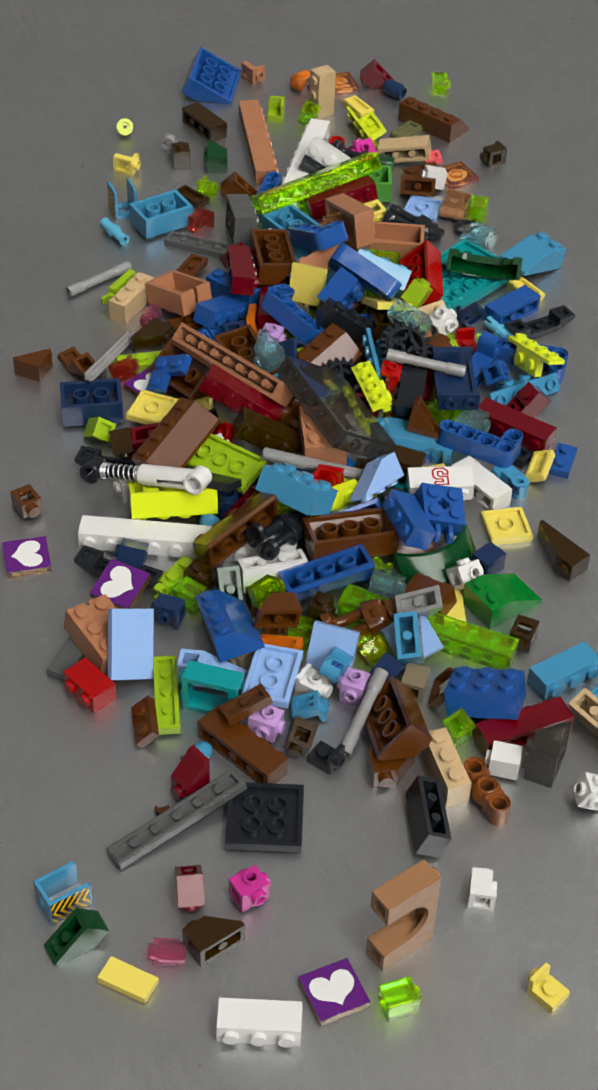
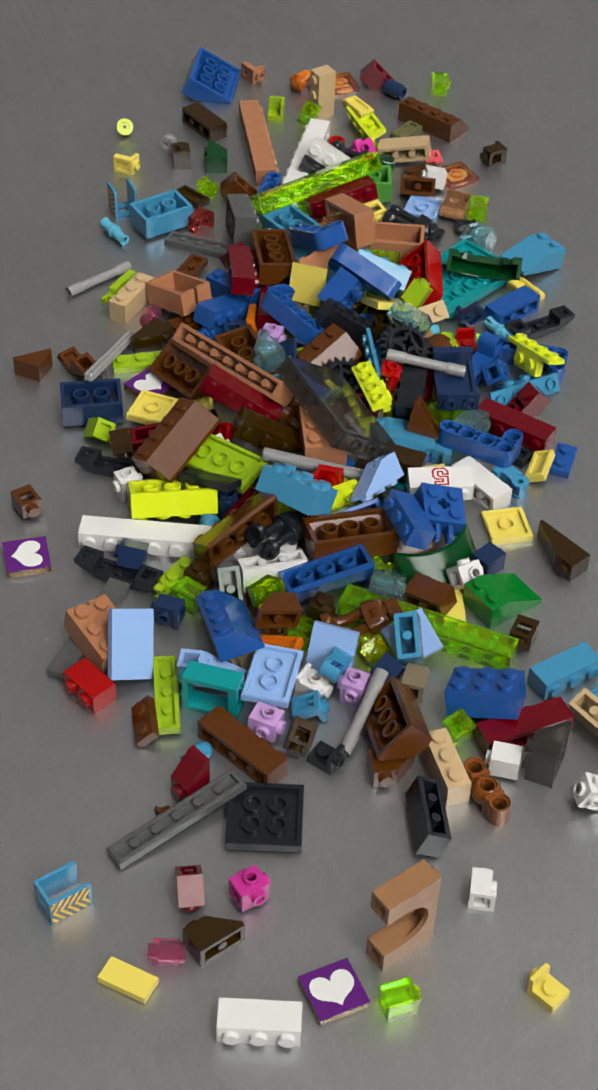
(76, 935): dark green slope -> none
(121, 584): tile -> none
(124, 369): clear red bracket -> none
(165, 368): blue plate -> none
(189, 479): piece -> none
(245, 704): reddish brown plate -> none
(424, 601): light grey slope -> none
(437, 698): reddish brown piece -> none
(444, 320): white brick -> none

